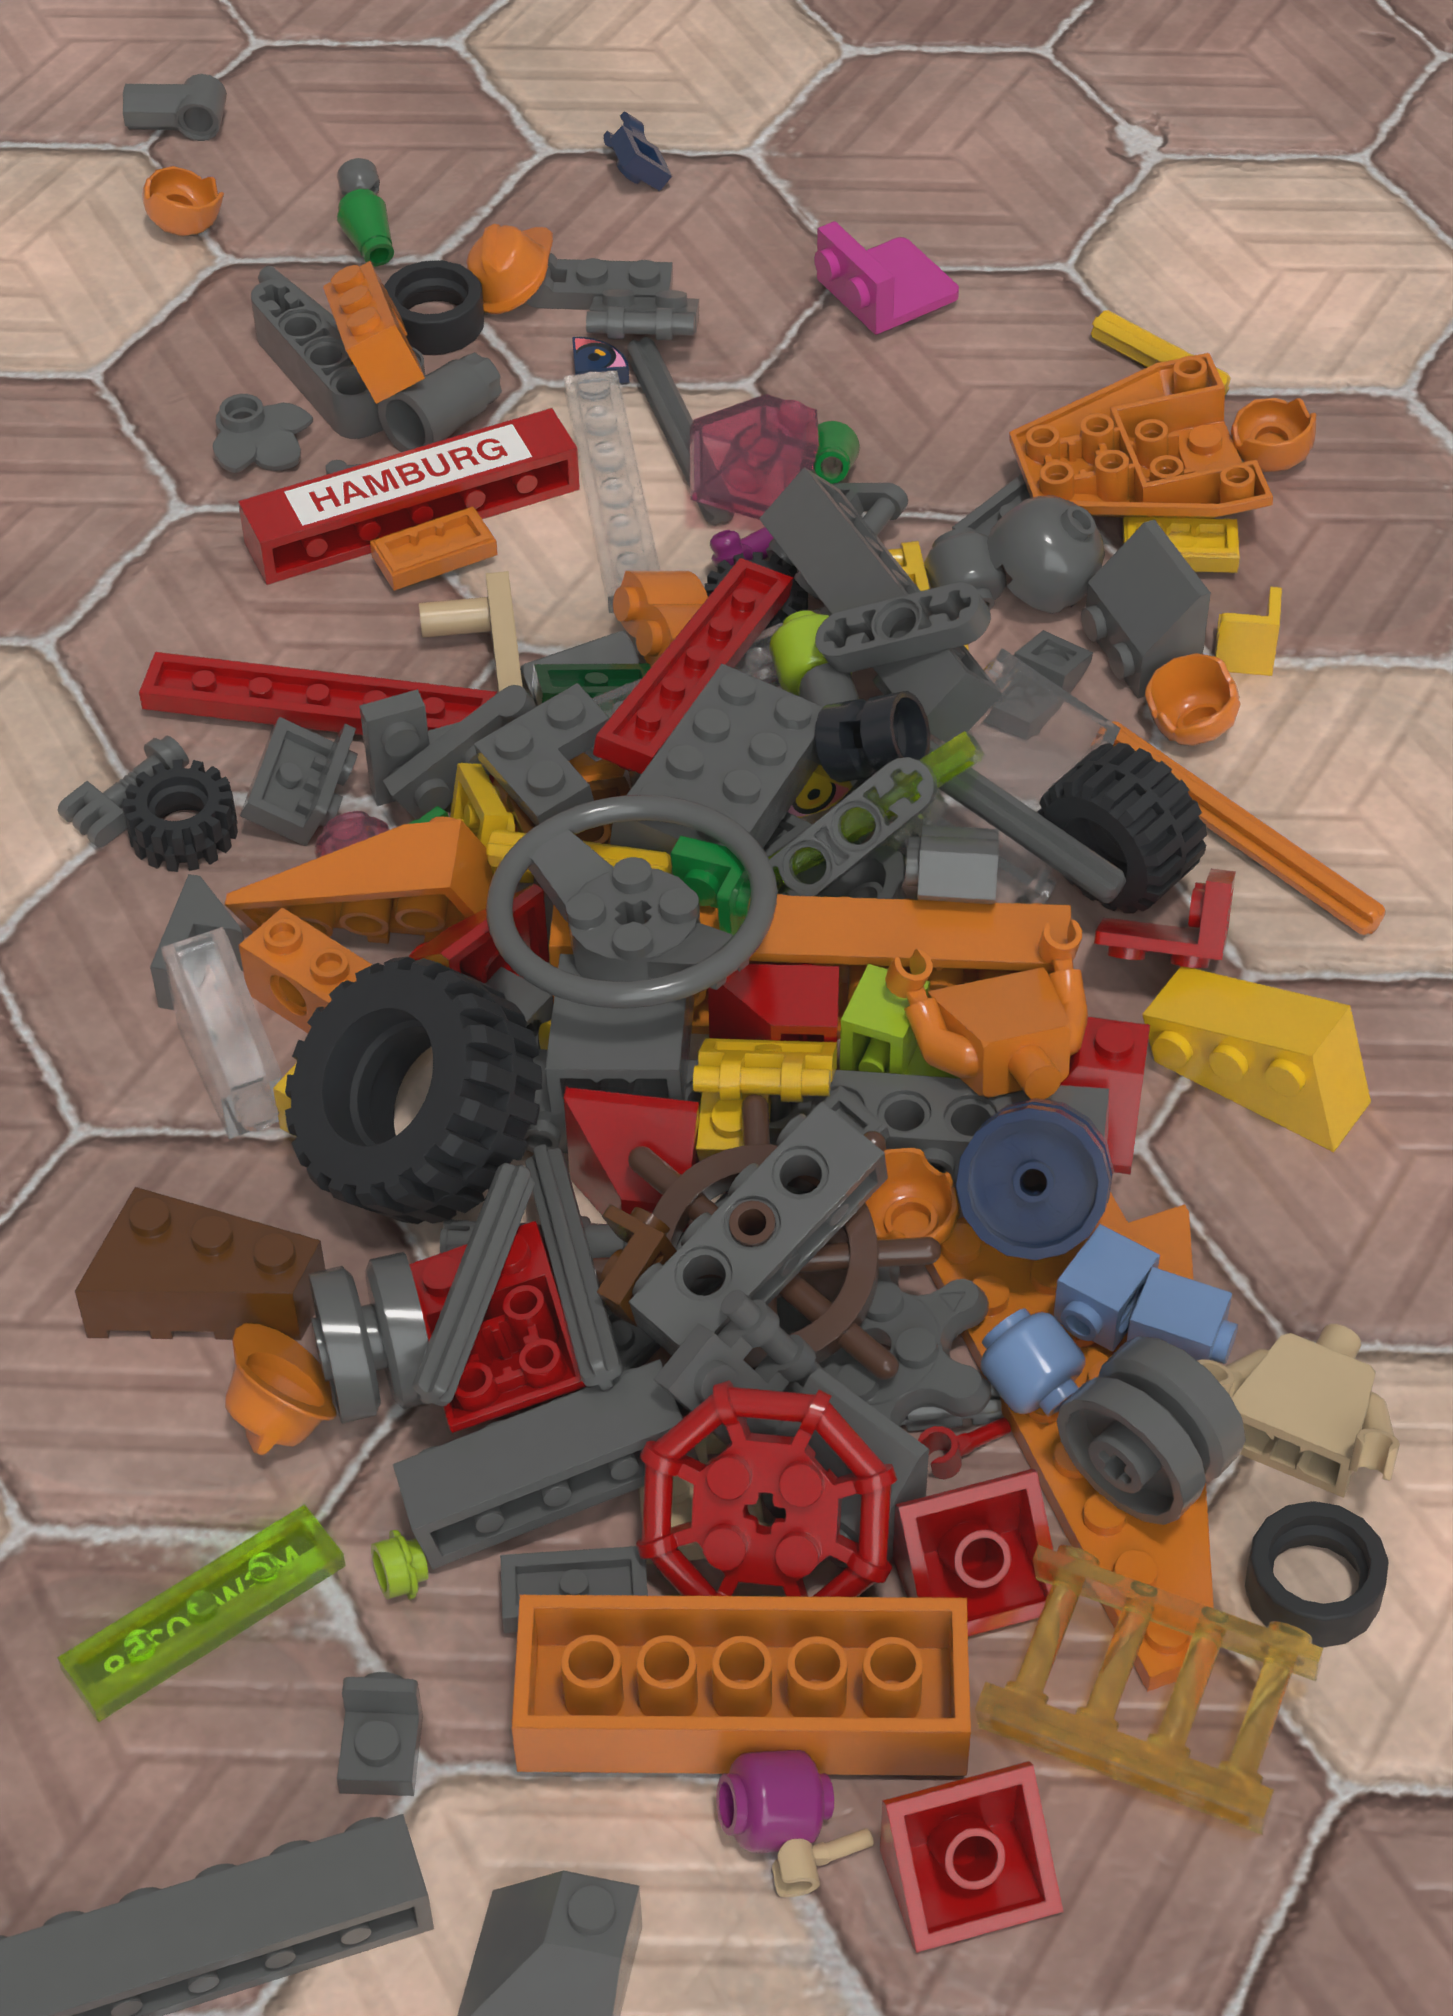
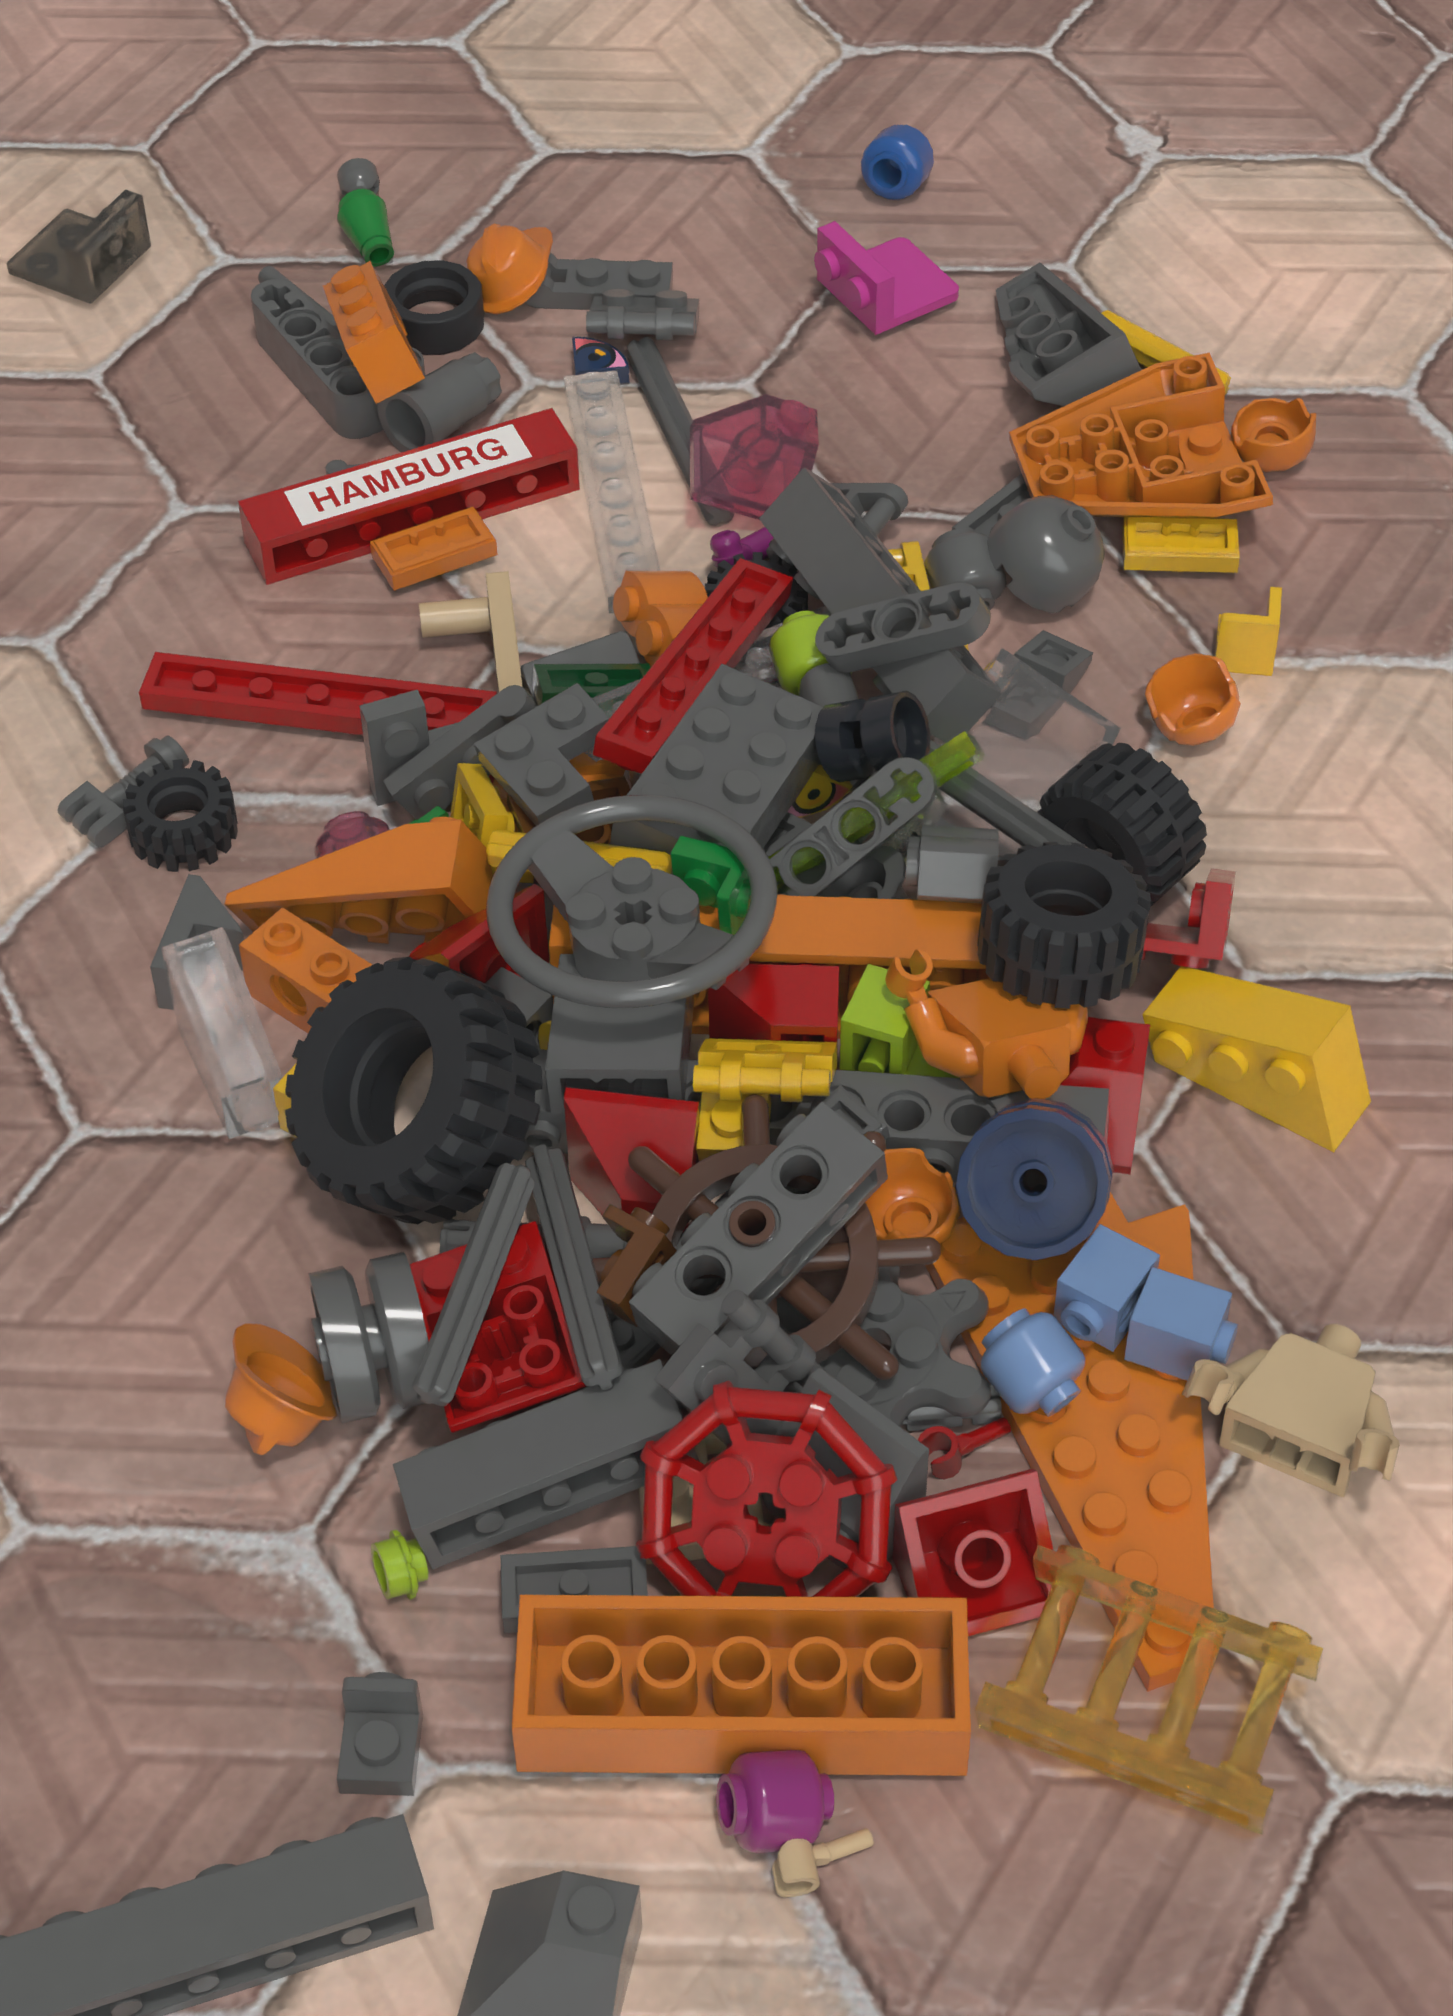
(83, 252): none -> clear smoke bracket
(181, 201): orange hair -> none
(187, 107): dark grey piece -> none
(196, 1271): reddish brown wedge -> none
(201, 1612): clear neon green tile -> none
(258, 433): dark grey plate -> none
(298, 780): dark grey bracket -> none
(636, 156): dark blue plate -> none
(835, 441): green cone -> none
(897, 162): none -> blue head
(969, 1856): red slope -> none
(1059, 340): none -> dark grey wedge
(1063, 924): none -> black tyre
(1146, 607): dark grey slope -> none
(1151, 1430): dark grey wheel -> none
(1271, 848): orange axle -> none
(1323, 1527): black tyre -> none

